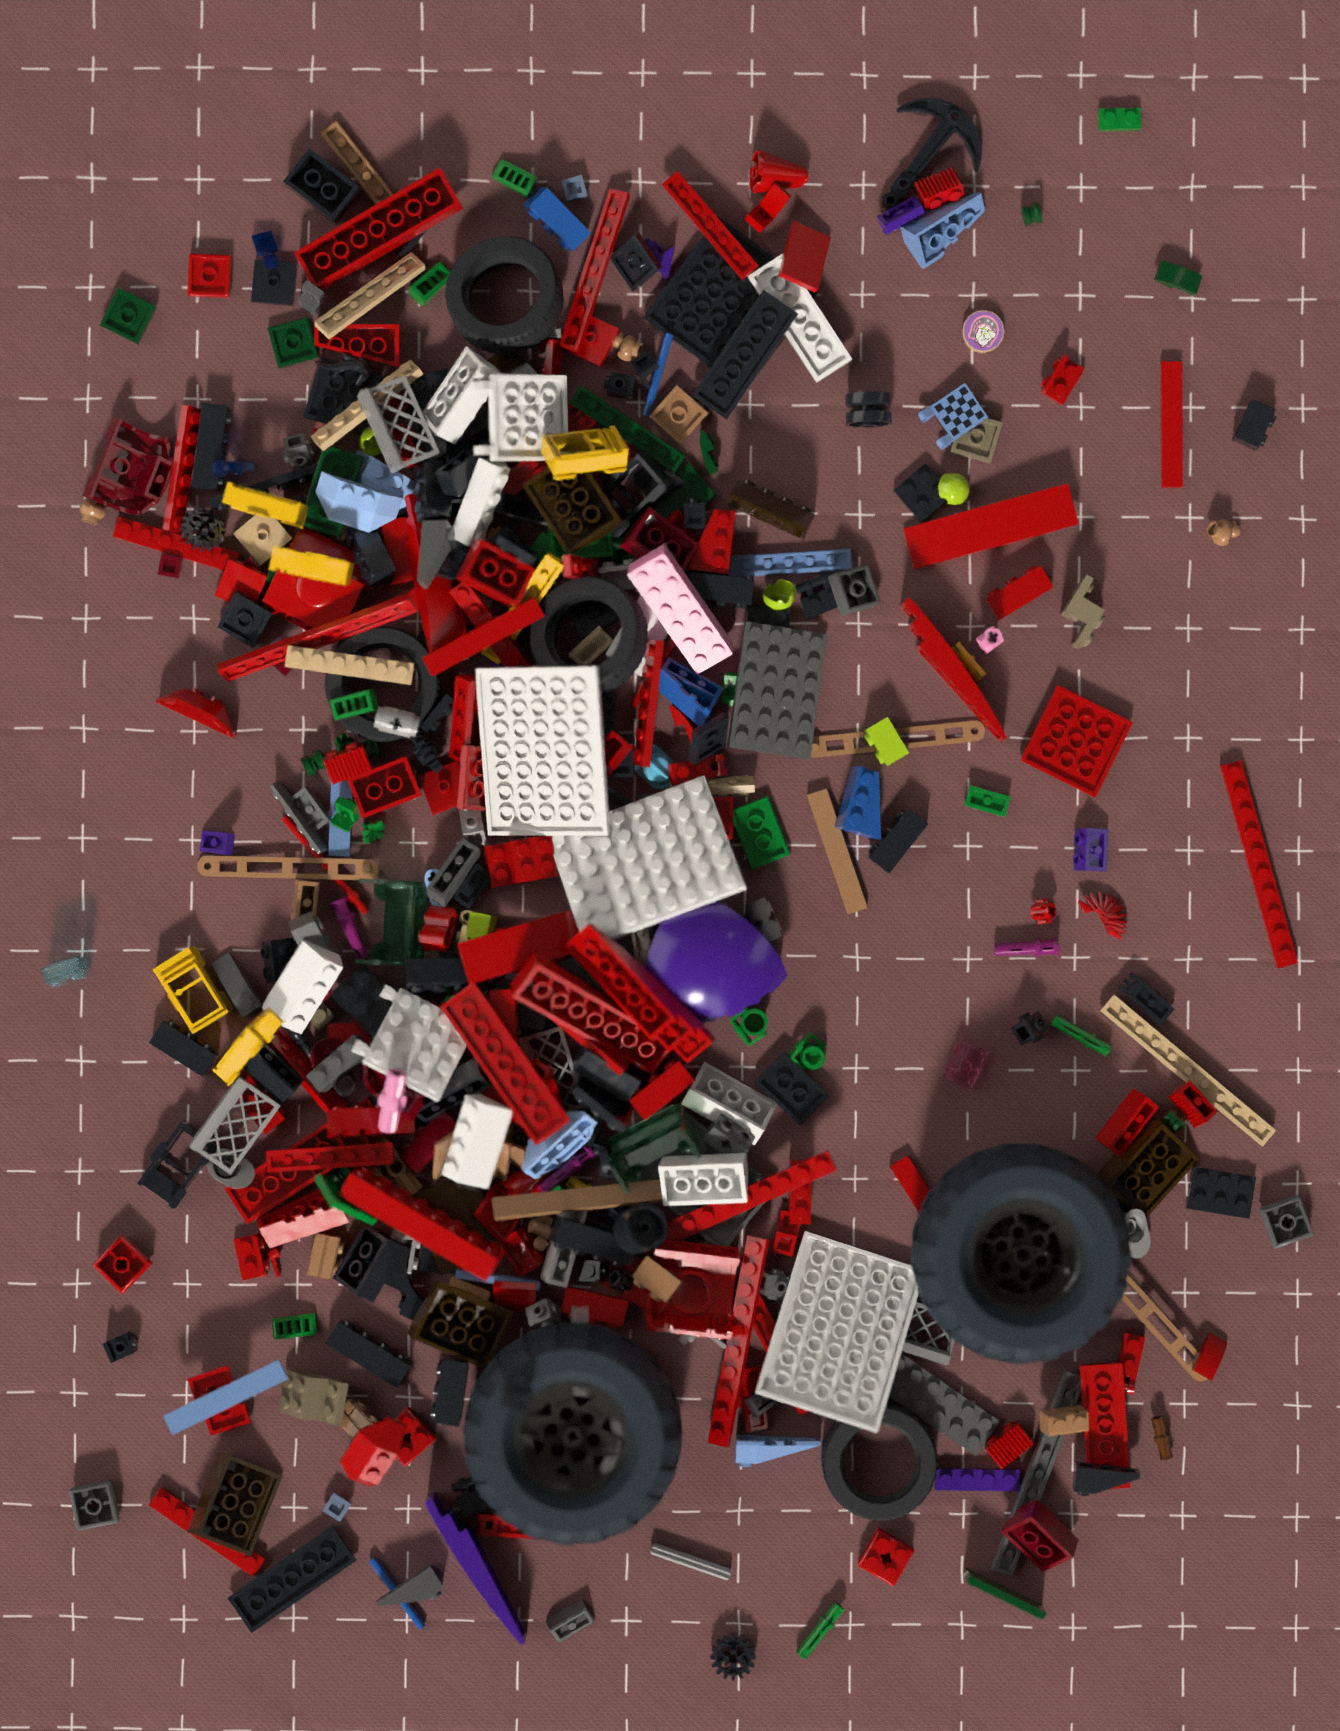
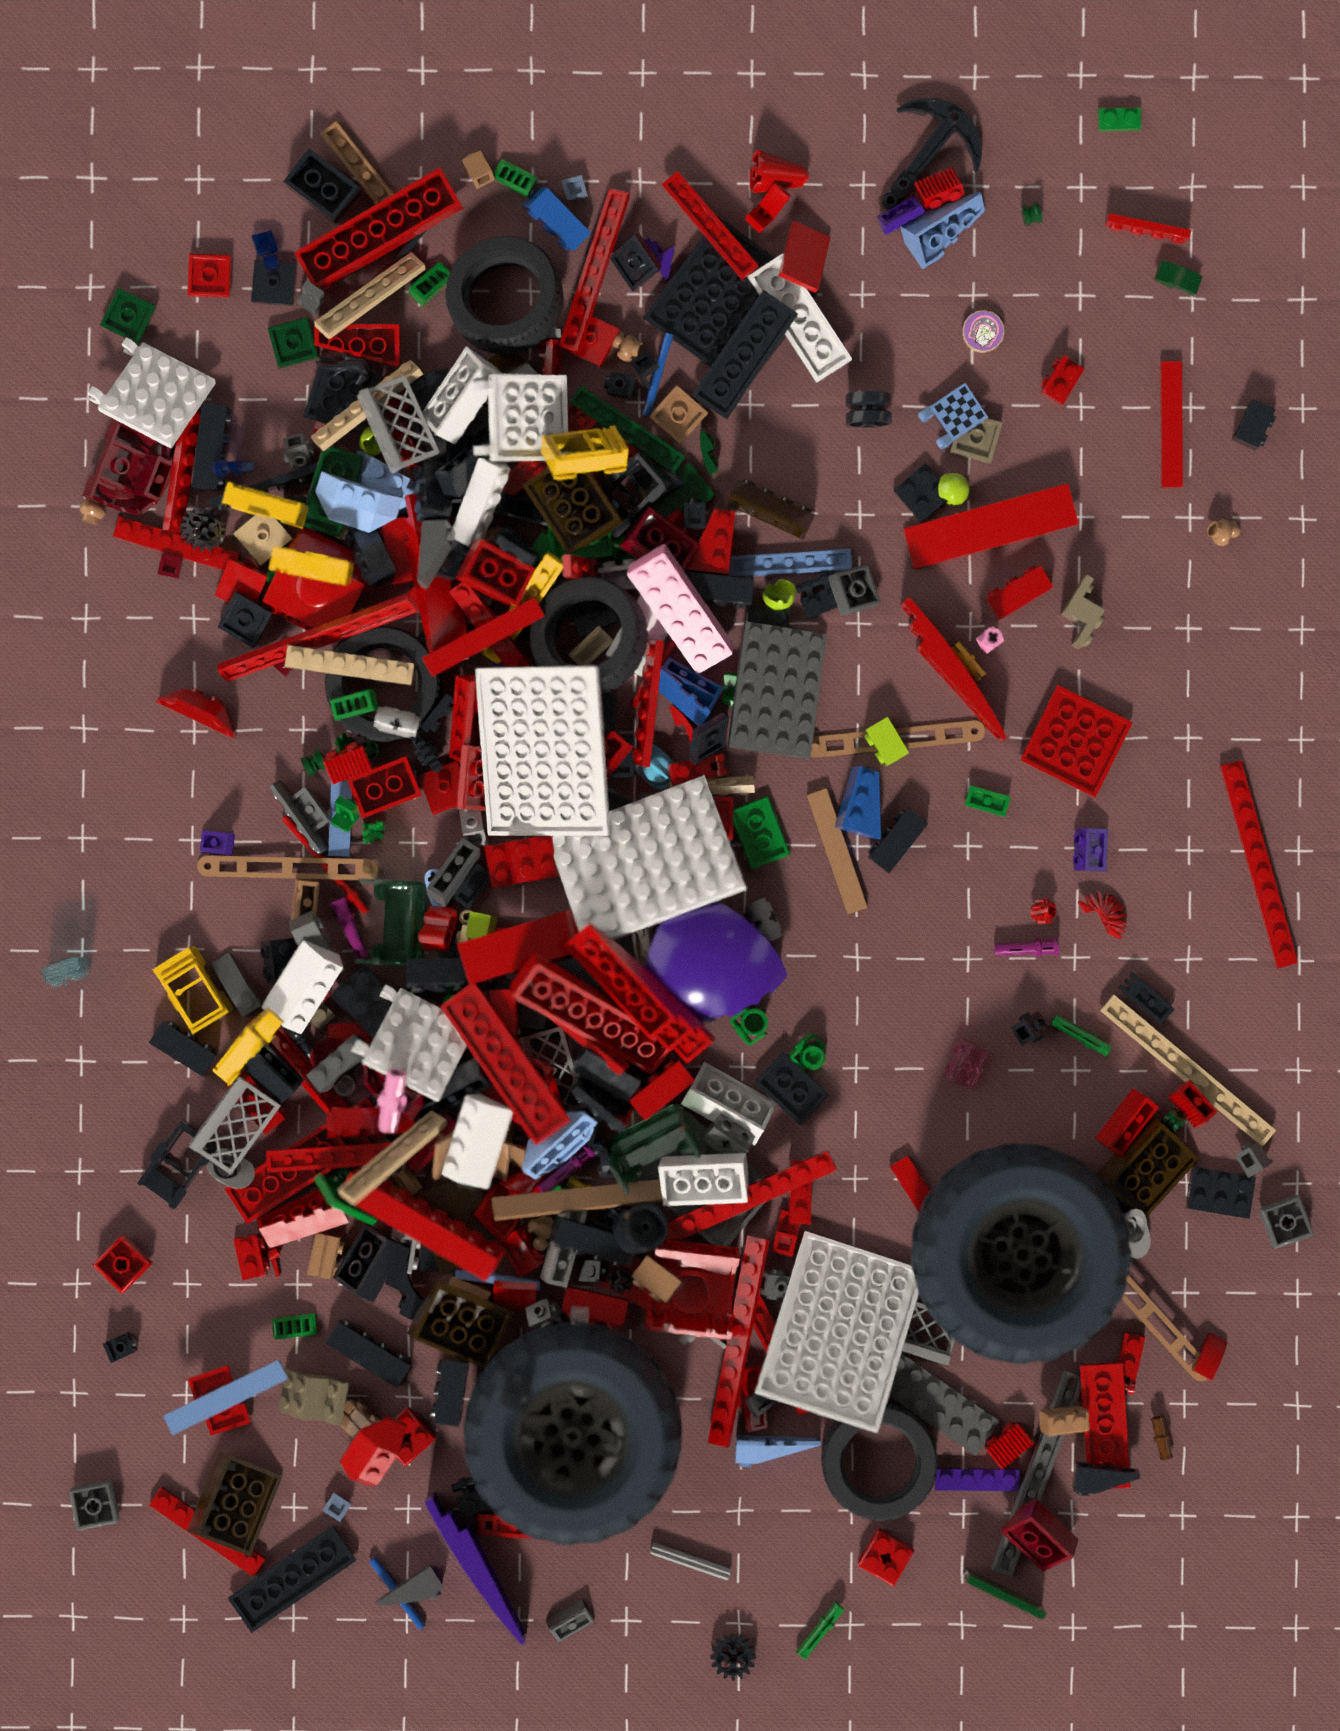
(154, 393): none -> white plate
(392, 1157): none -> tan plate
(478, 169): none -> medium nougat brick
(1156, 230): none -> red plate
(1253, 1158): none -> dark grey brick

